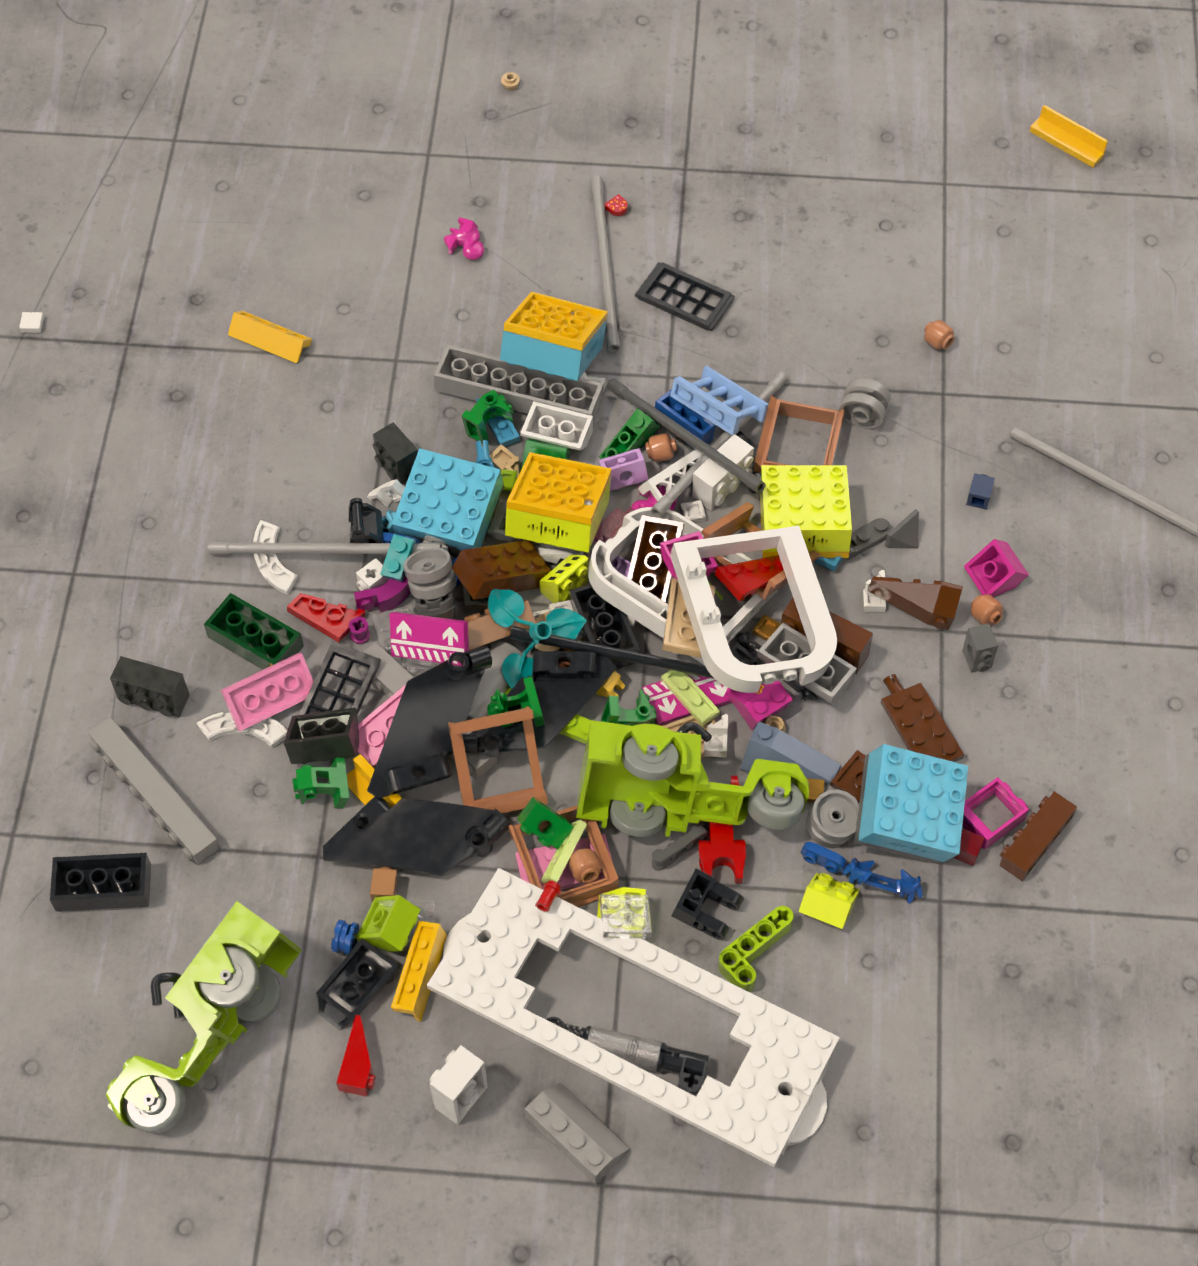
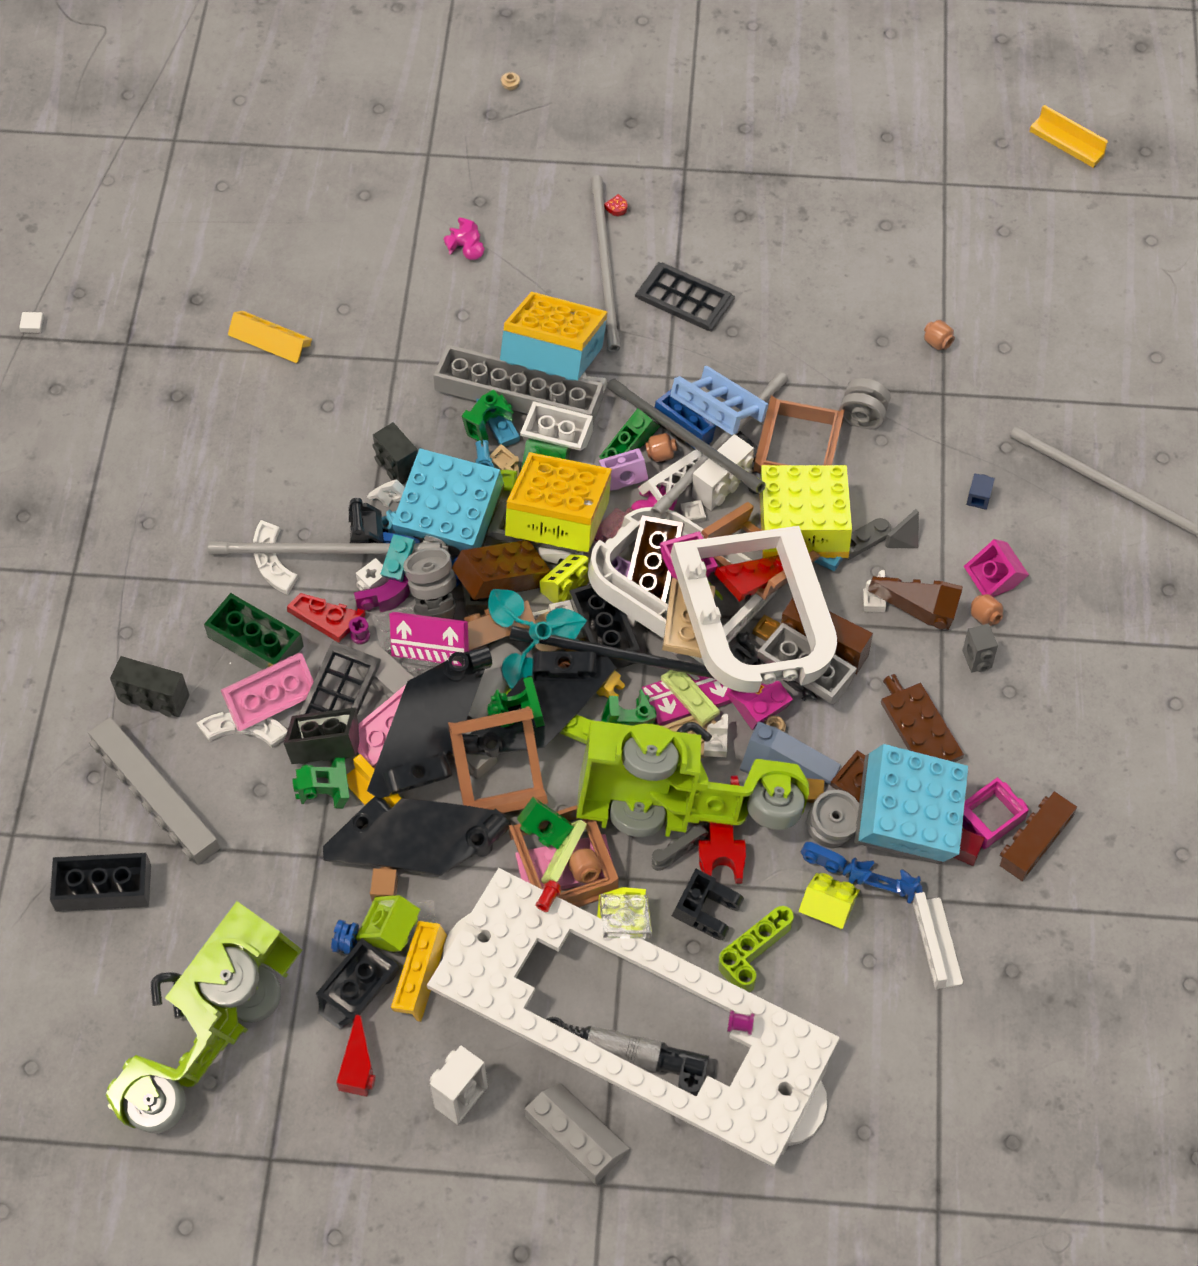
(740, 1022): none -> magenta bush
(937, 942): none -> white panel

